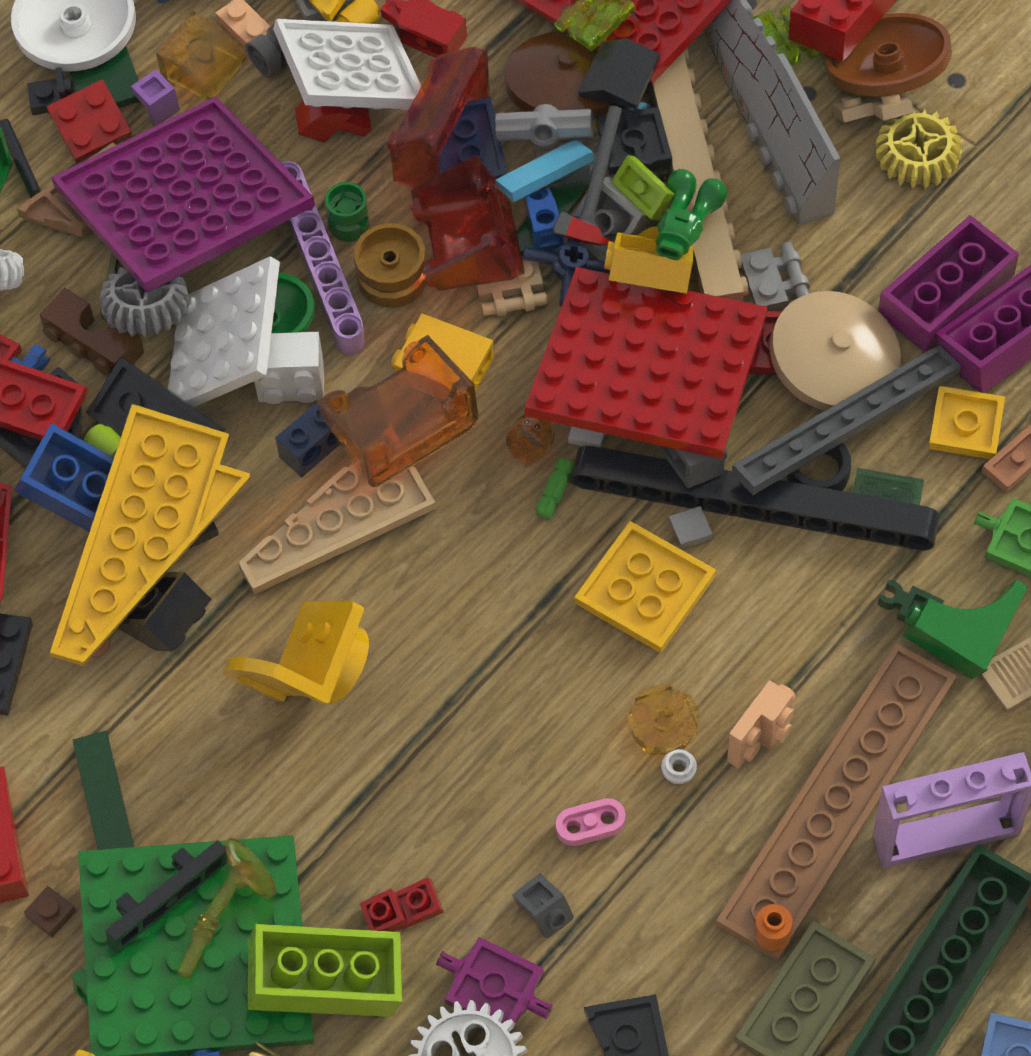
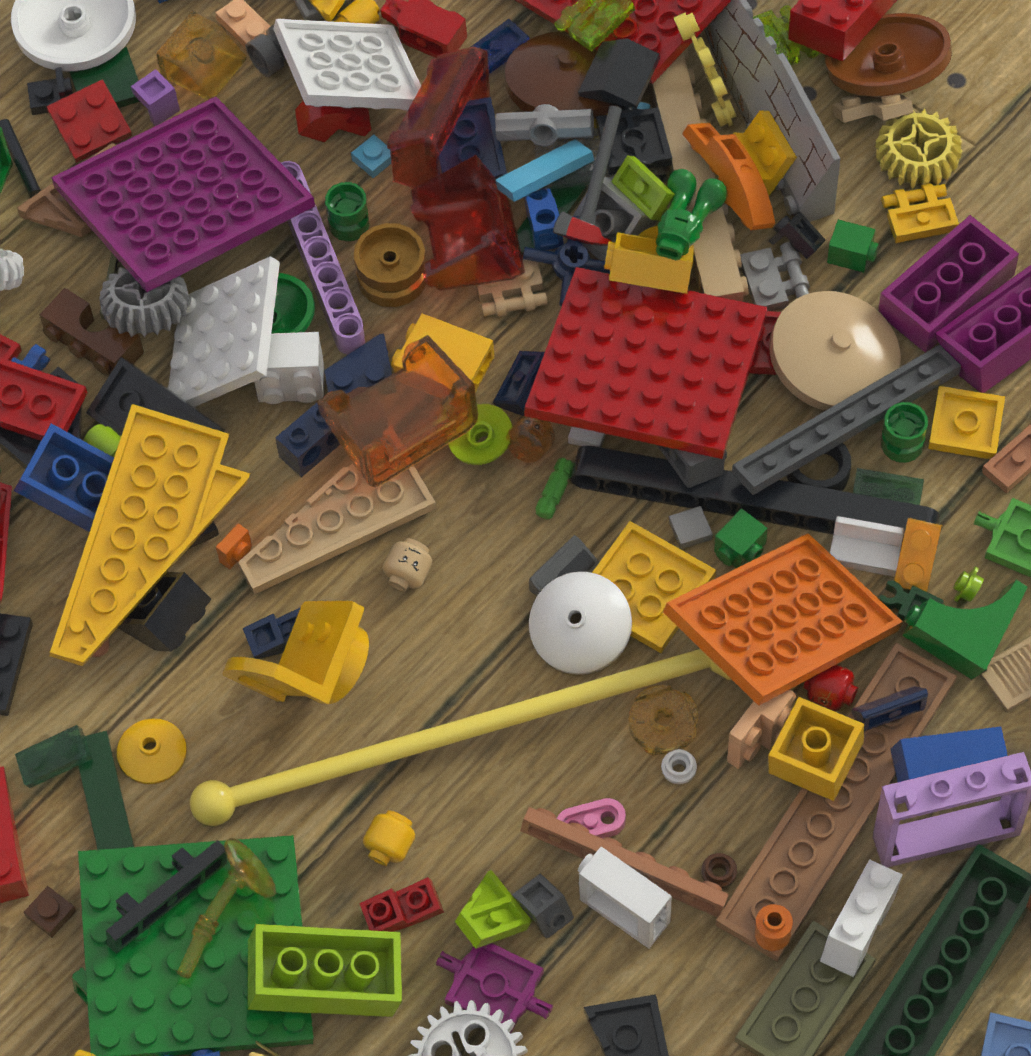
(53, 756): none -> clear green plate
(155, 764): none -> yellow dish
(215, 802): none -> light yellow piece
(234, 546): none -> orange plate
(270, 634): none -> dark blue slope
(361, 367): none -> dark blue wing
(372, 156): none -> medium azure plate
(389, 838): none -> yellow head
(407, 564): none -> tan head
(491, 423): none -> lime dish
(491, 913): none -> lime wing
(501, 43): none -> clear blue plate
(518, 382): none -> dark blue slope
(568, 559): none -> dark grey slope
(578, 841): none -> nougat plate
(592, 641): none -> white dish
(624, 896): none -> white window
(722, 109): none -> light yellow plant
(722, 861): none -> reddish brown plate
(737, 171): none -> orange slope
(740, 540): none -> green brick
(767, 149): none -> yellow plate
(782, 618): none -> orange plate
(800, 232): none -> black bracket
(816, 748): none -> yellow brick
(832, 688): none -> red head
(852, 246): none -> green brick
(860, 917): none -> white arch
(867, 545): none -> white panel
(891, 707): none -> dark blue slope
(904, 432): none -> green wheel
(917, 554): none -> light orange plate
(923, 219): none -> yellow plate
(946, 751): none -> blue brick
(968, 585): none -> lime plate

